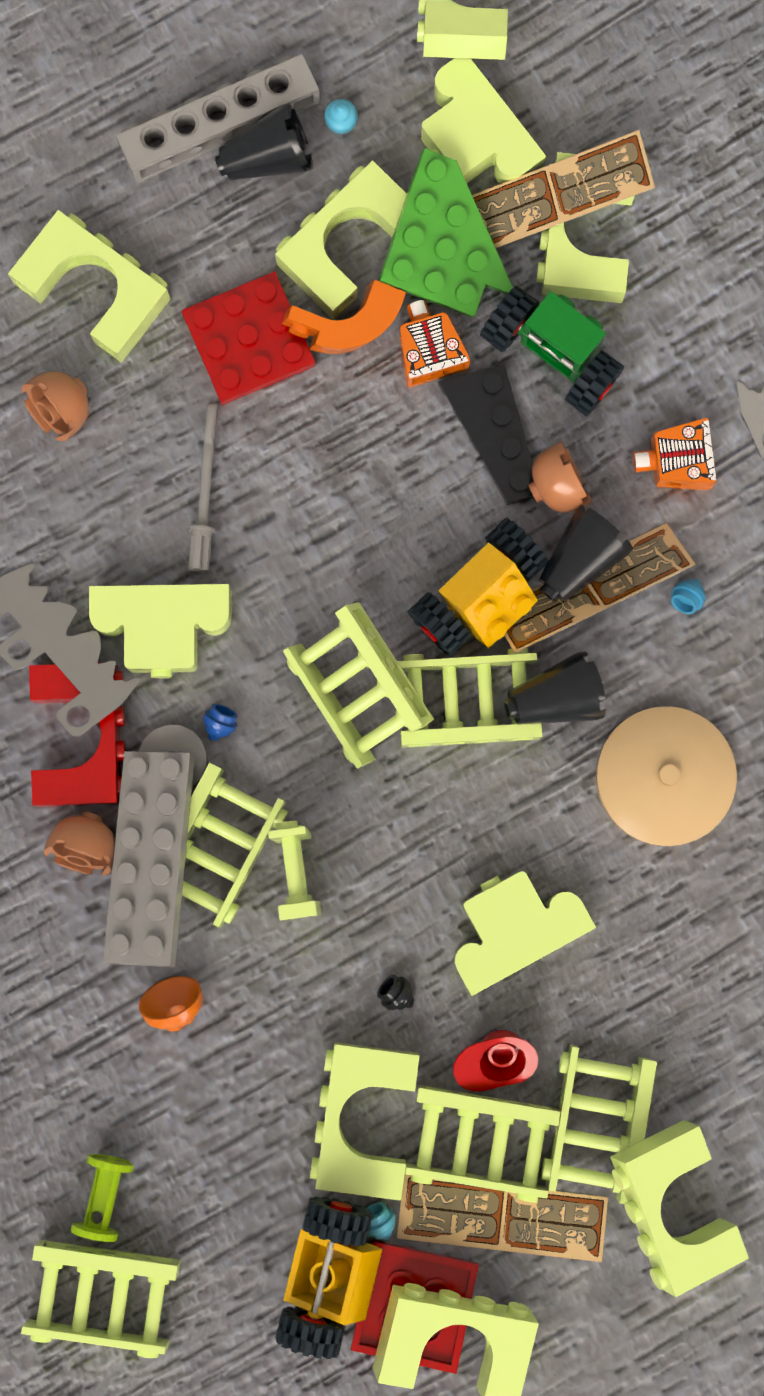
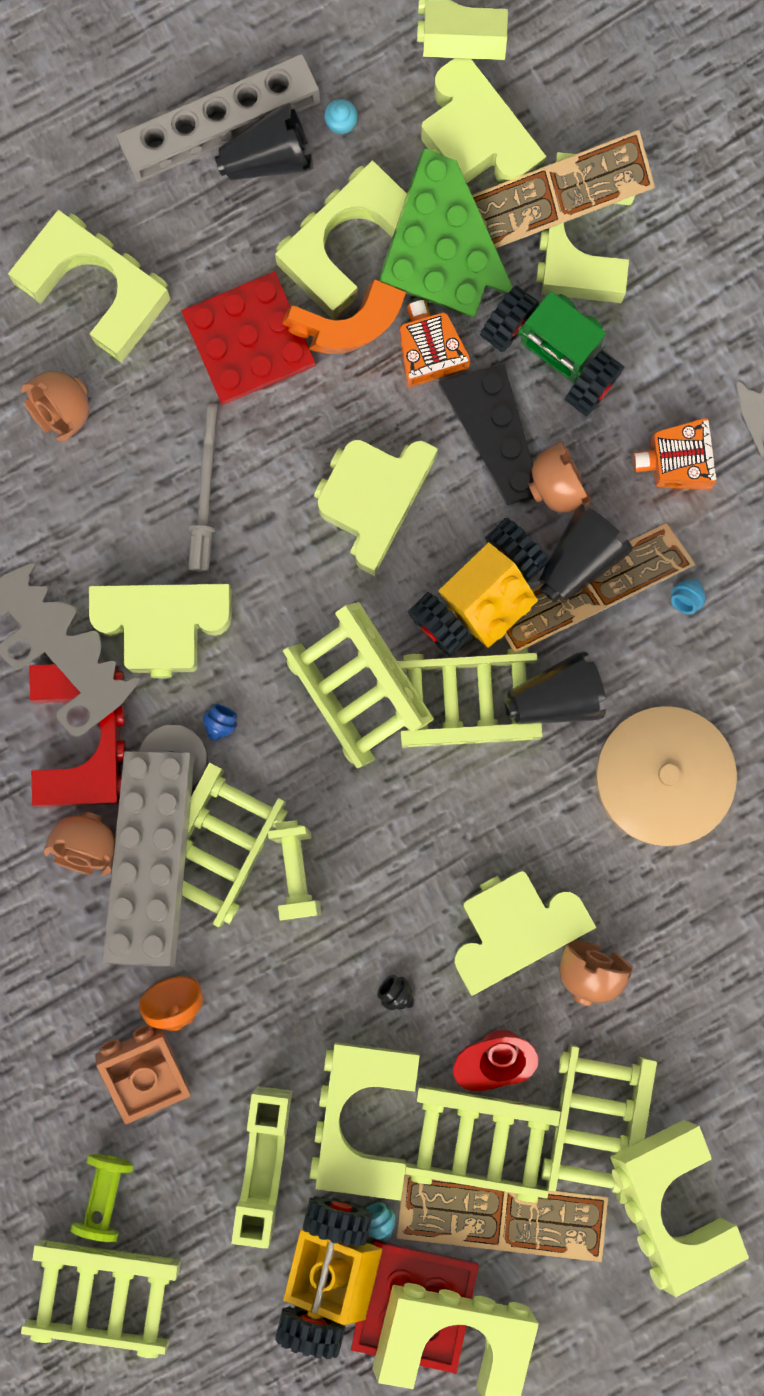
(141, 1073): none -> nougat plate
(263, 1168): none -> yellowish green arch
(372, 495): none -> yellowish green brick
(591, 974): none -> nougat cylinder

